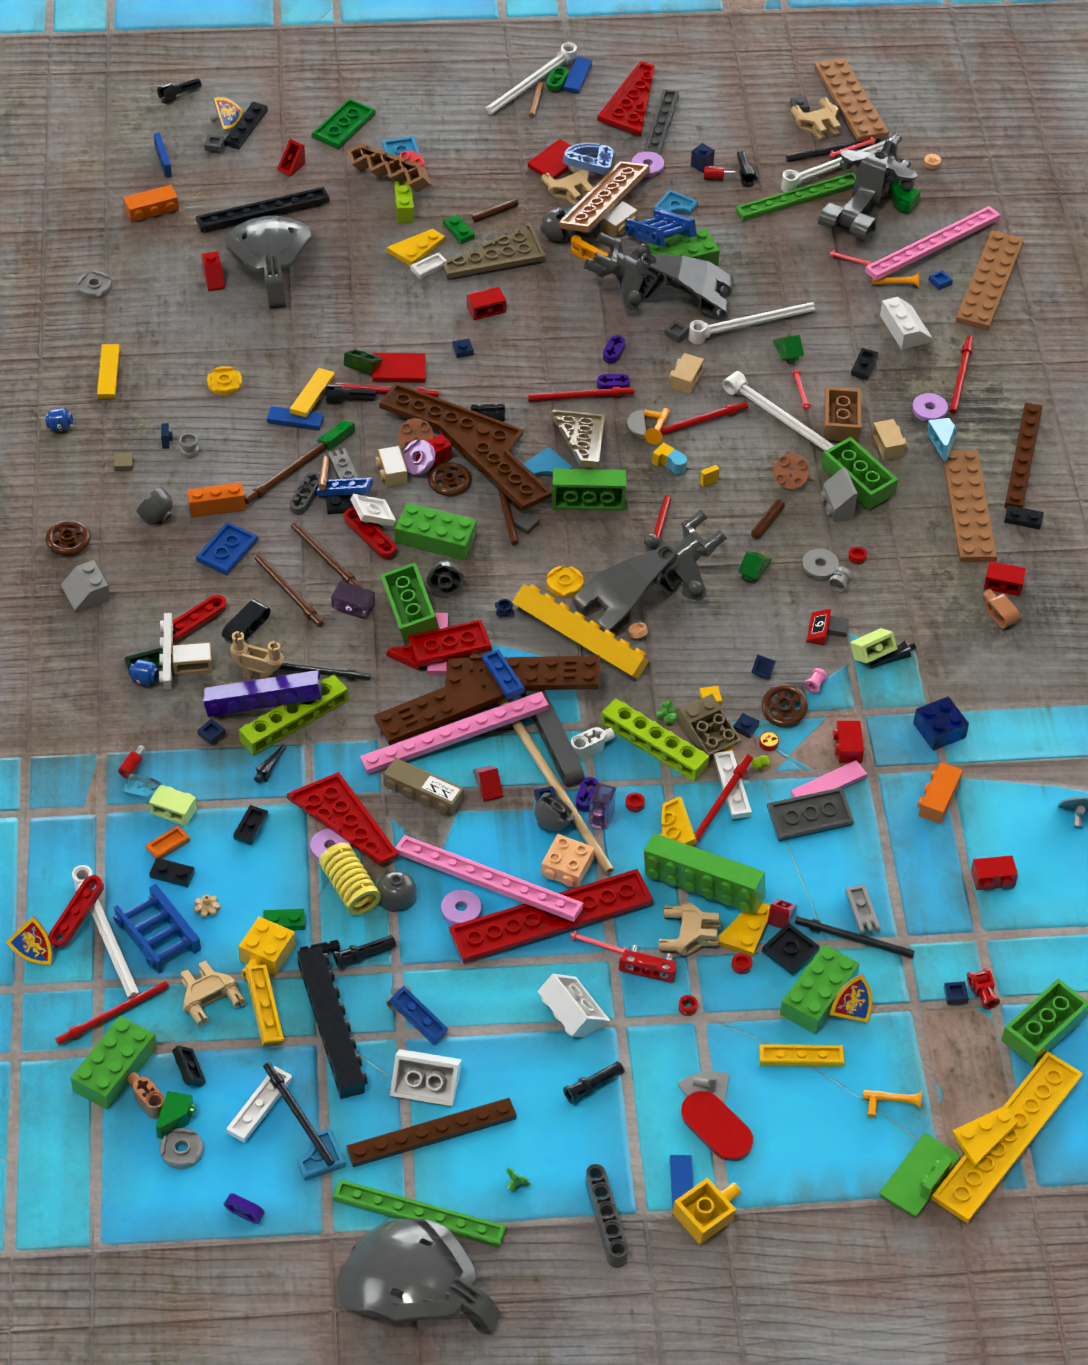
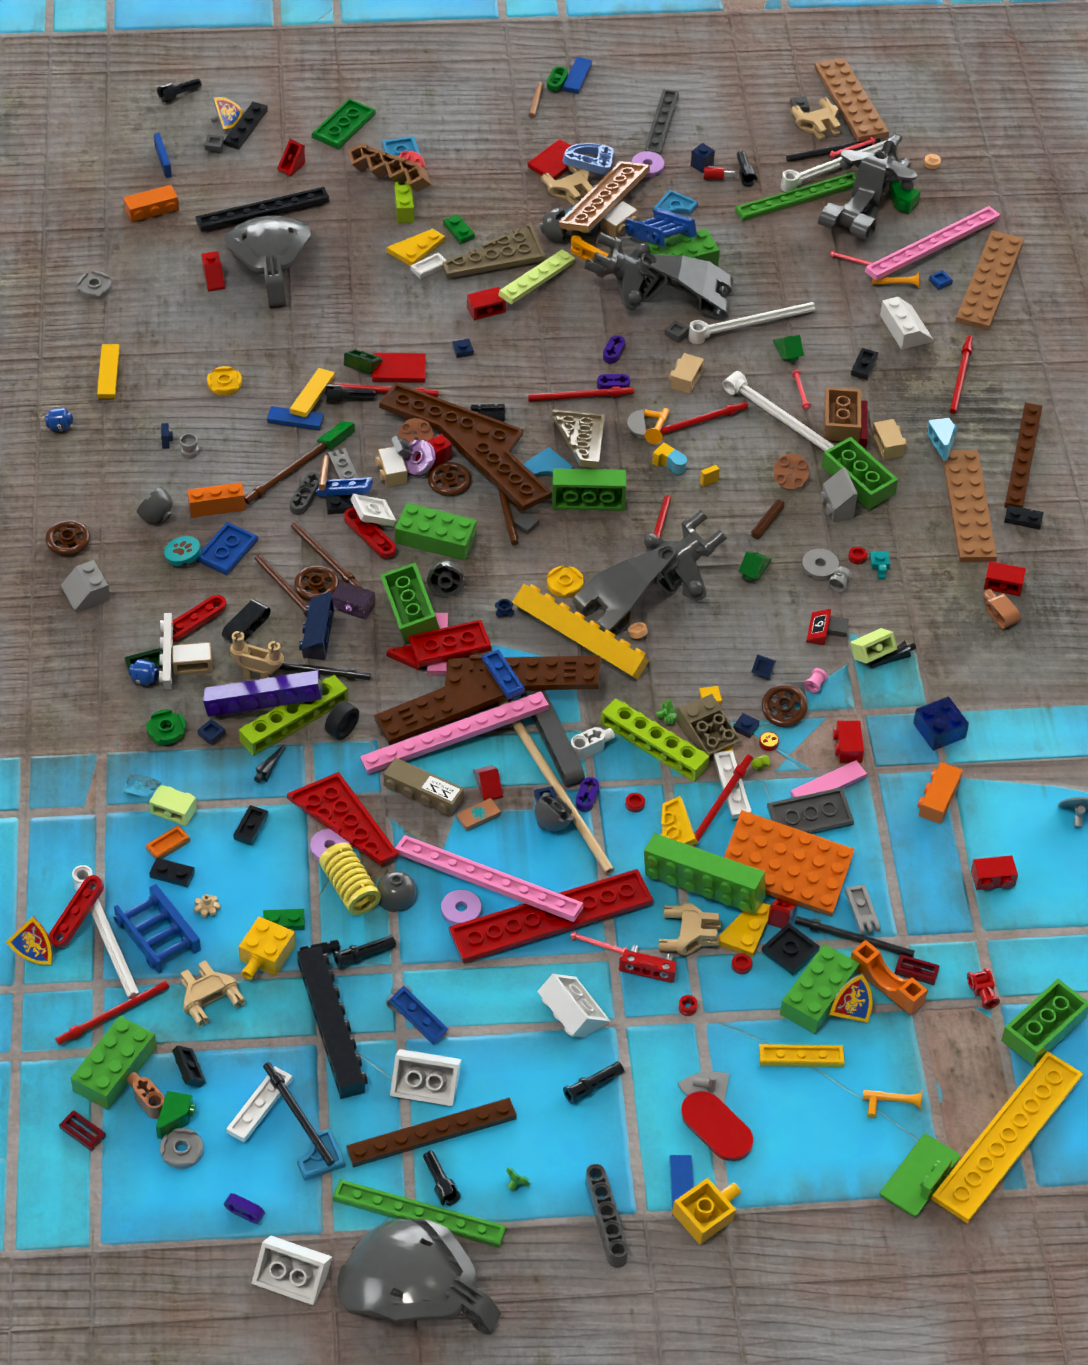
(75, 1135): none -> dark red tile
(123, 461): dark tan tile -> none
(131, 762): red piece -> none
(166, 736): none -> green plate
(182, 550): none -> teal tile
(264, 1004): yellow tile -> none
(291, 1269): none -> white slope
(315, 582): none -> reddish brown plate
(317, 627): none -> dark blue slope
(342, 720): none -> black tyre
(402, 446): none -> dark grey plate
(445, 1188): none -> black piece
(478, 814): none -> nougat tile
(494, 210): reddish brown piece -> none
(536, 276): none -> yellowish green plate
(566, 56): white piece -> none
(567, 861): light nougat brick -> none
(602, 806): clear purple brick -> none
(629, 103): red wing -> none
(795, 863): none -> orange plate
(864, 424): none -> dark red tile
(880, 561): none -> teal plate
(904, 992): none -> orange arch
(917, 972): none -> dark red tile
(929, 400): lavender tile -> none
(956, 993): dark blue plate -> none
(984, 1133): yellow wing -> none

